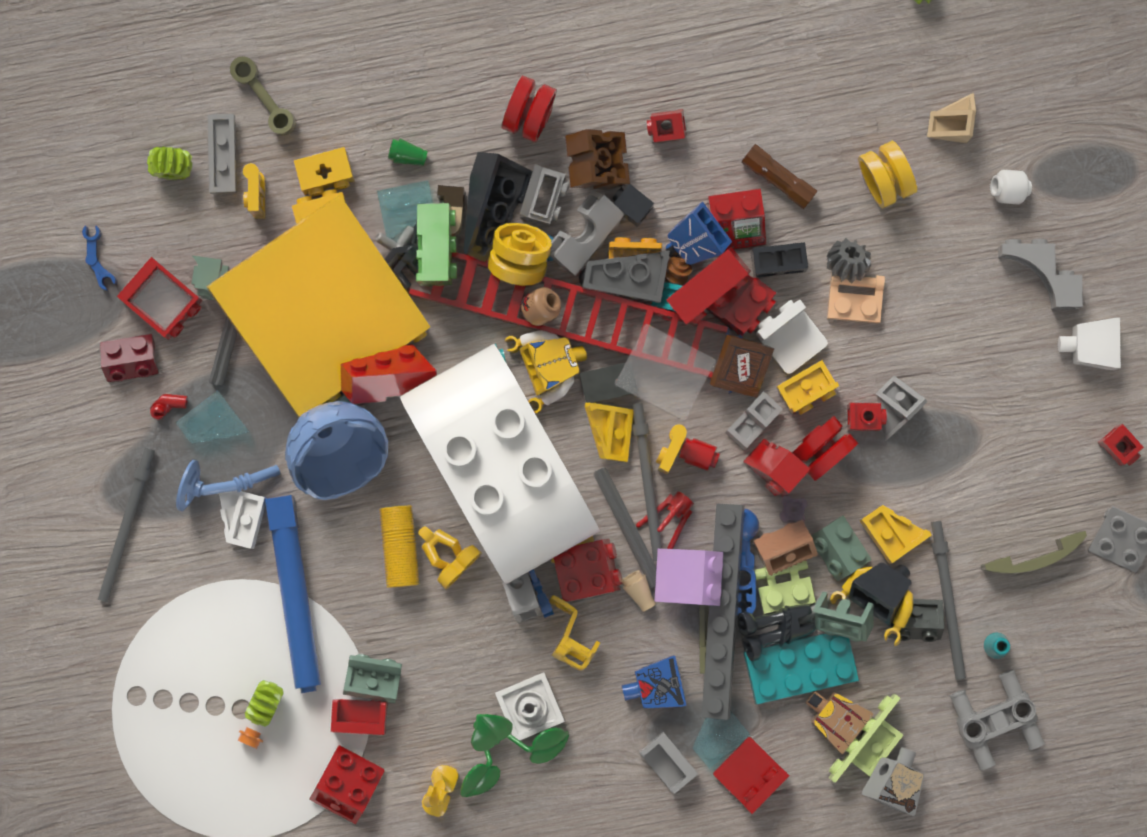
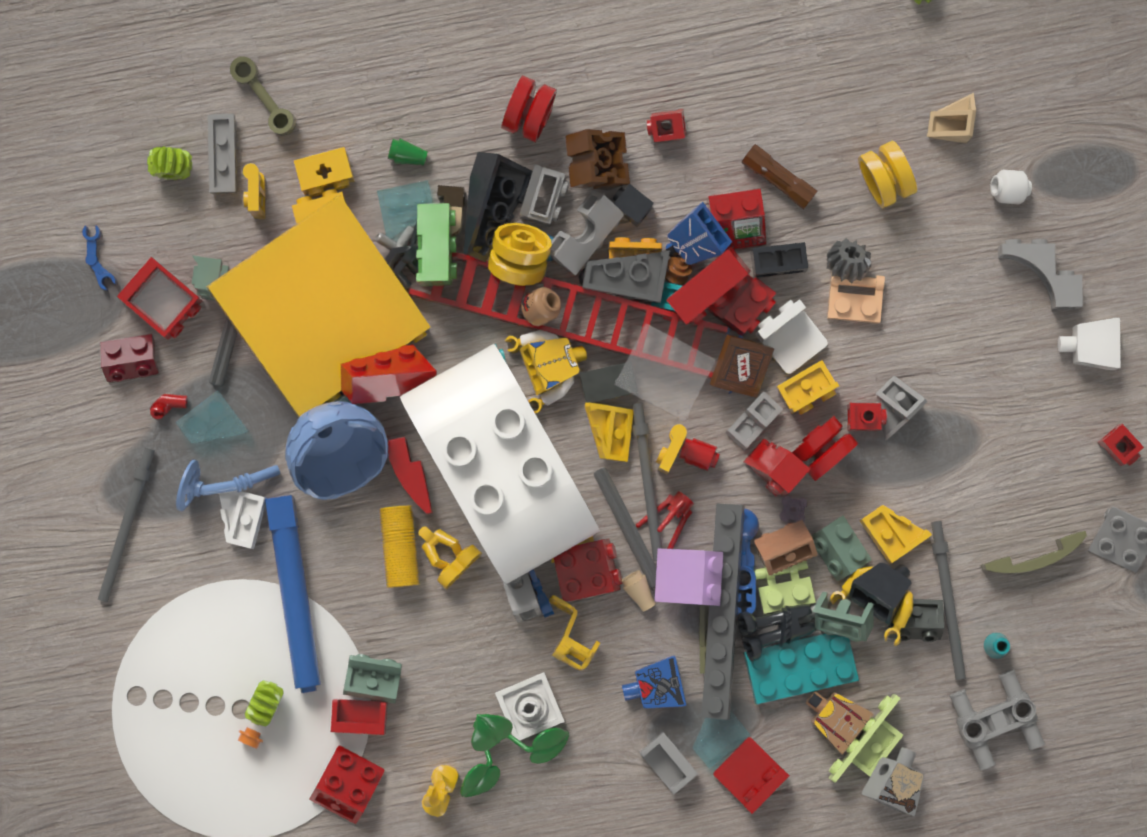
(409, 473): none -> red slope

